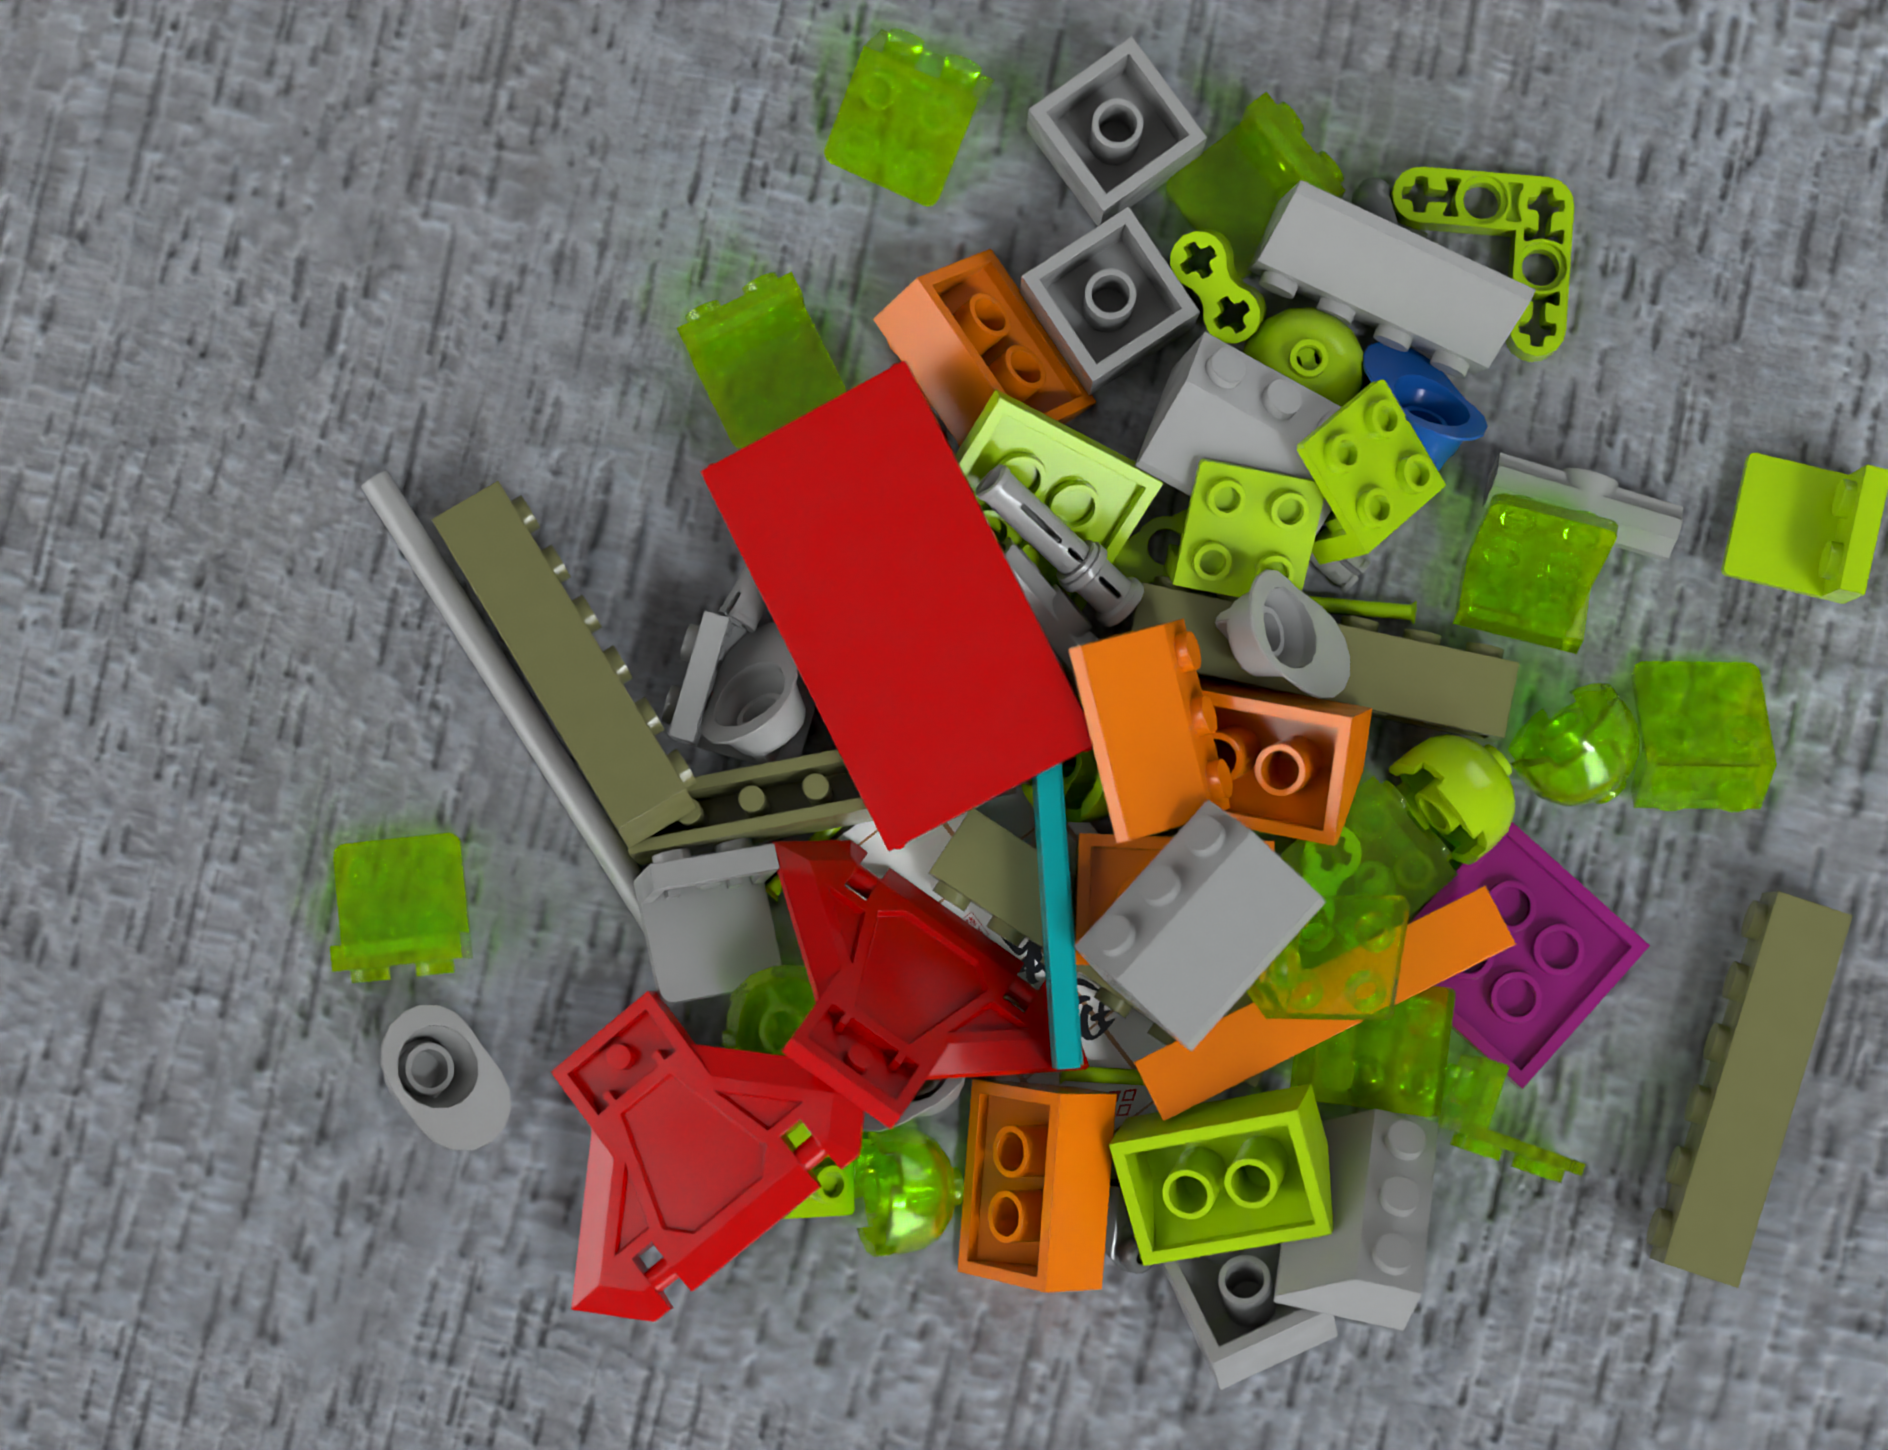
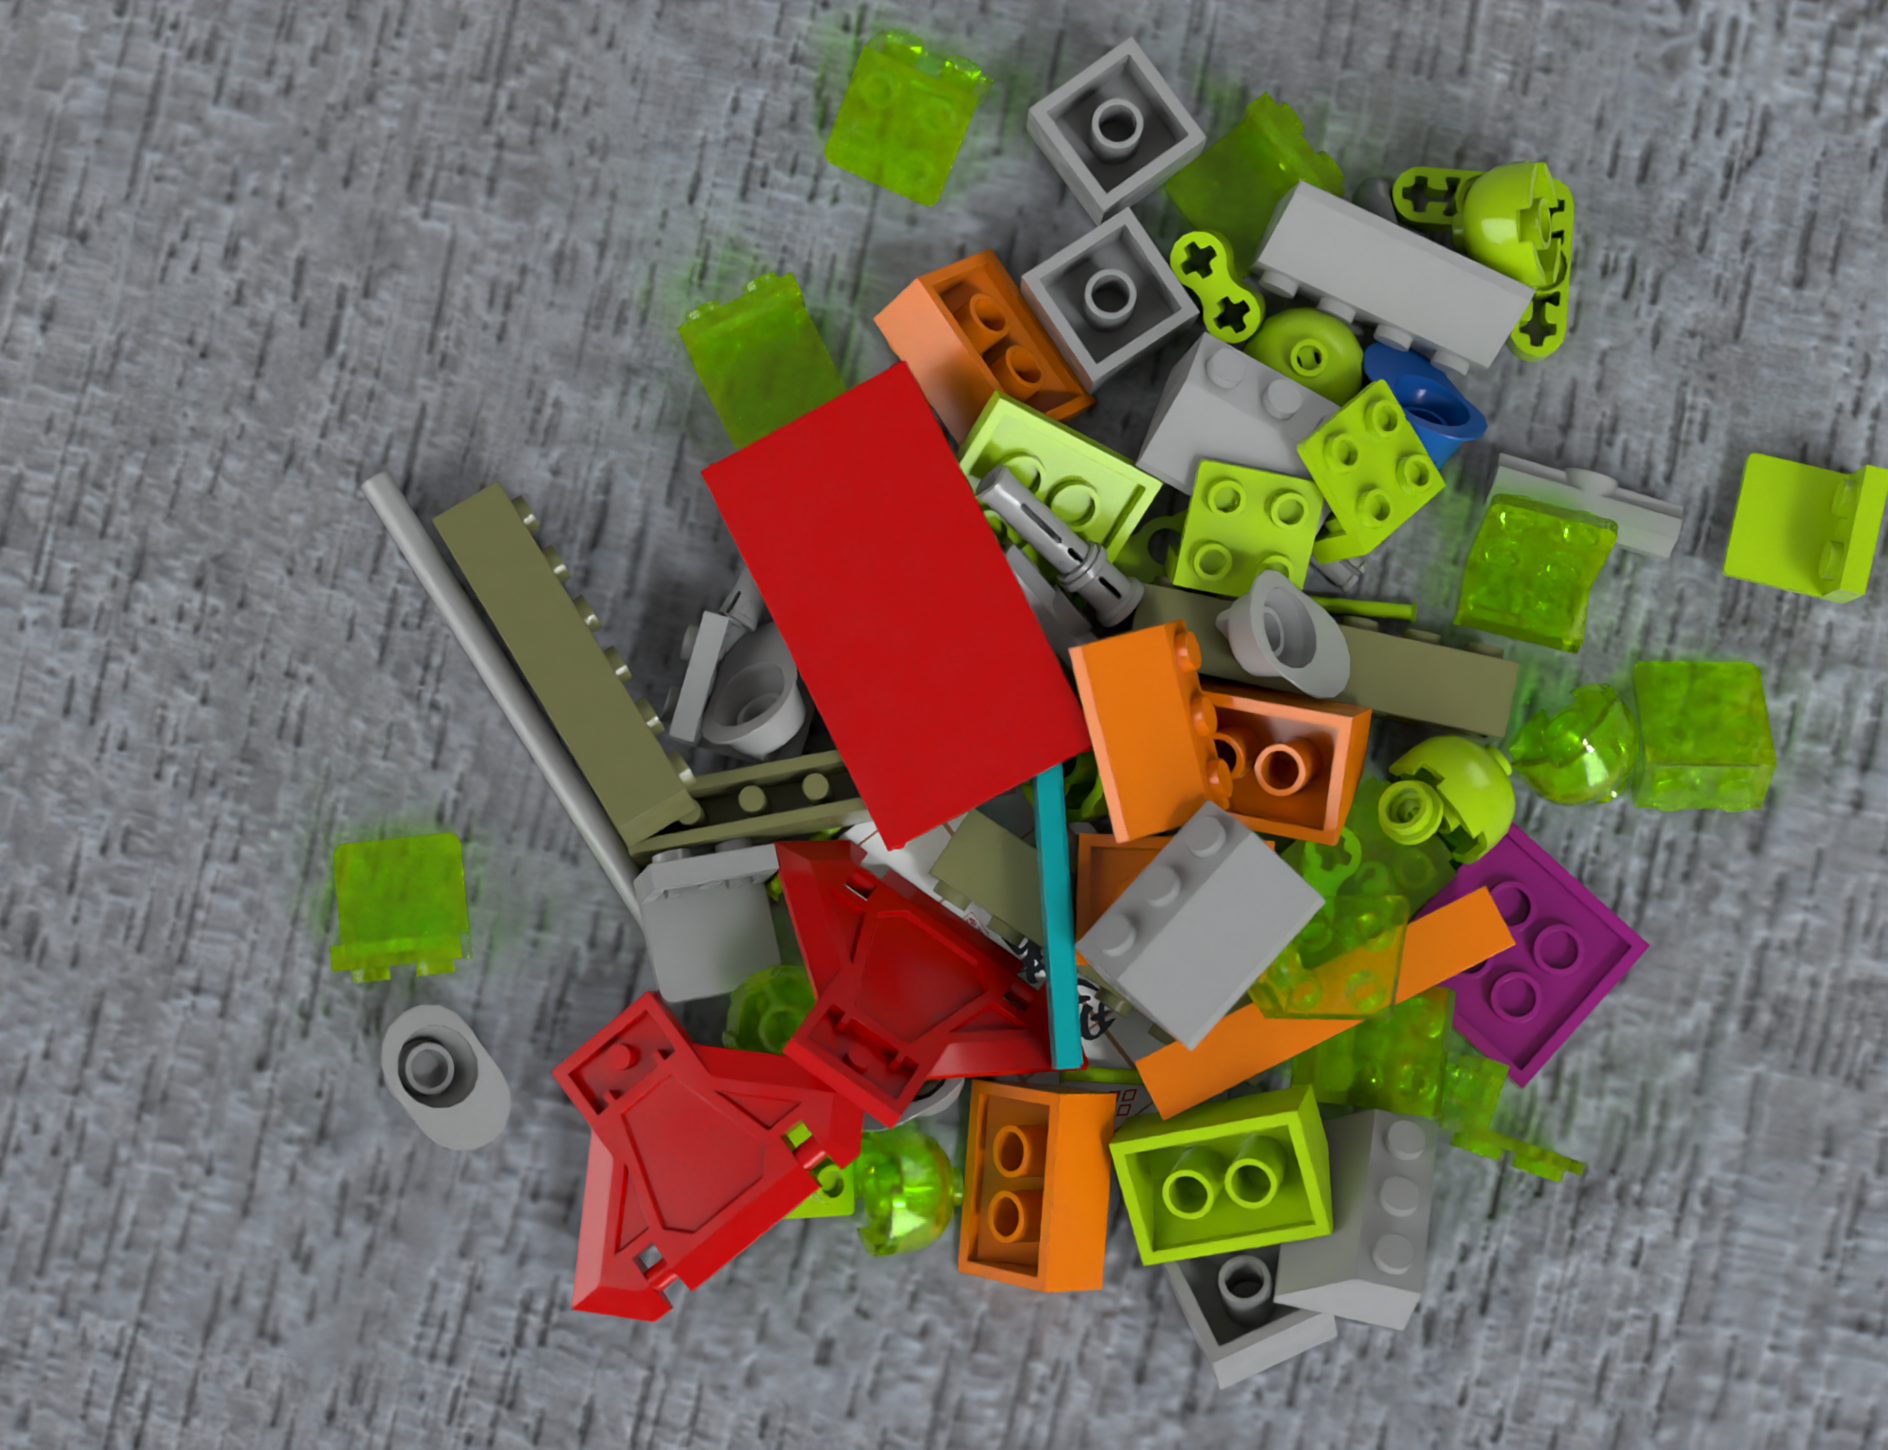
(1120, 1238): dark grey arm -> none
(1399, 801): none -> lime plate
(1510, 223): none -> lime cylinder
(1748, 1086): olive brick -> none

